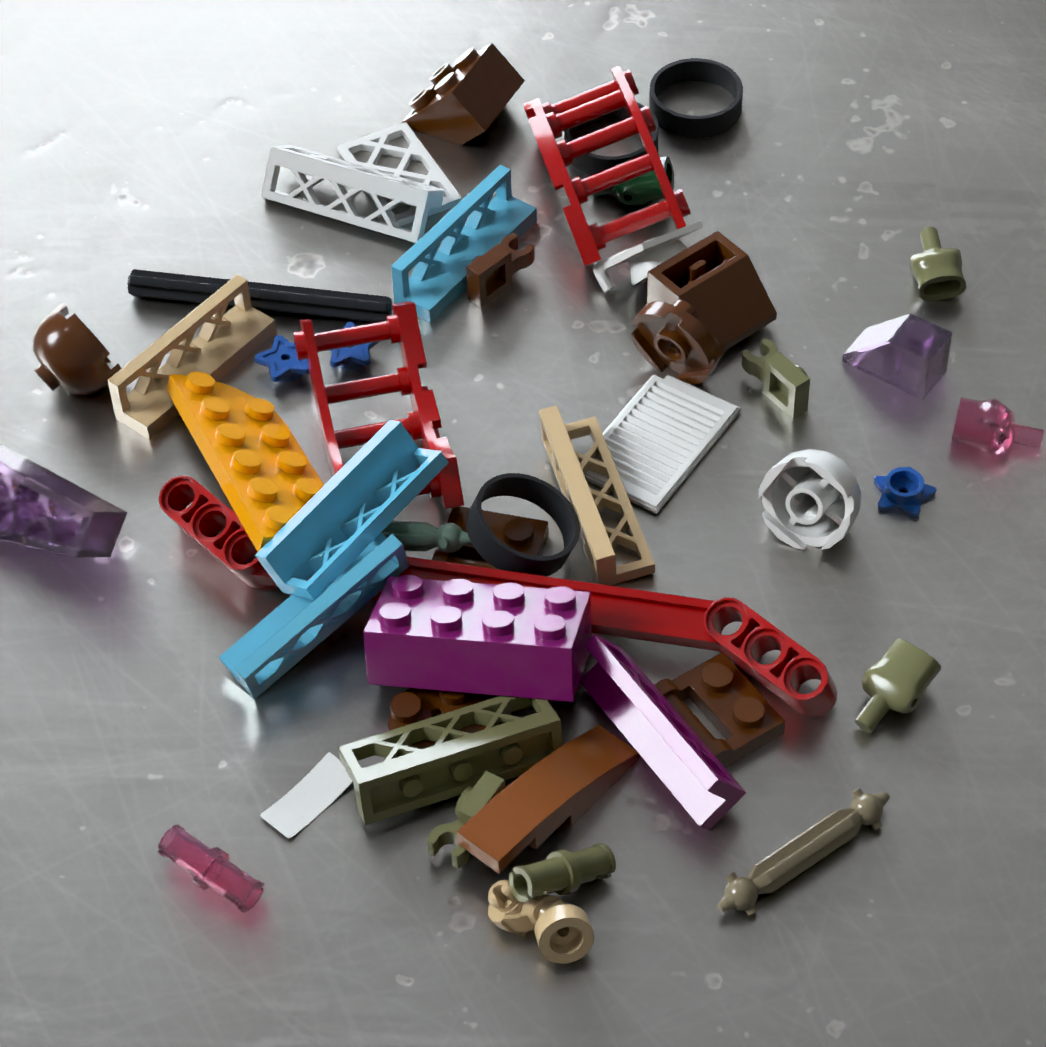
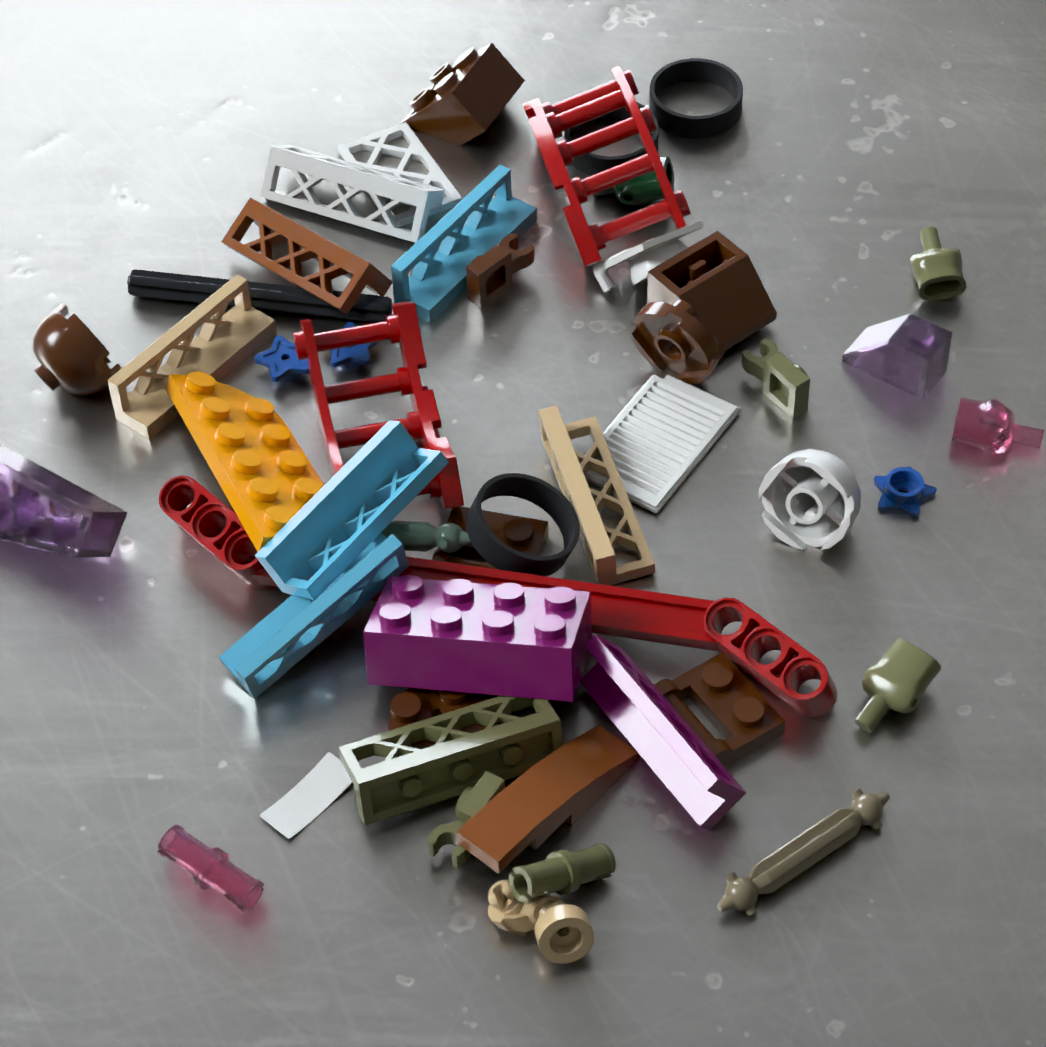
(303, 246): none -> dark orange fence

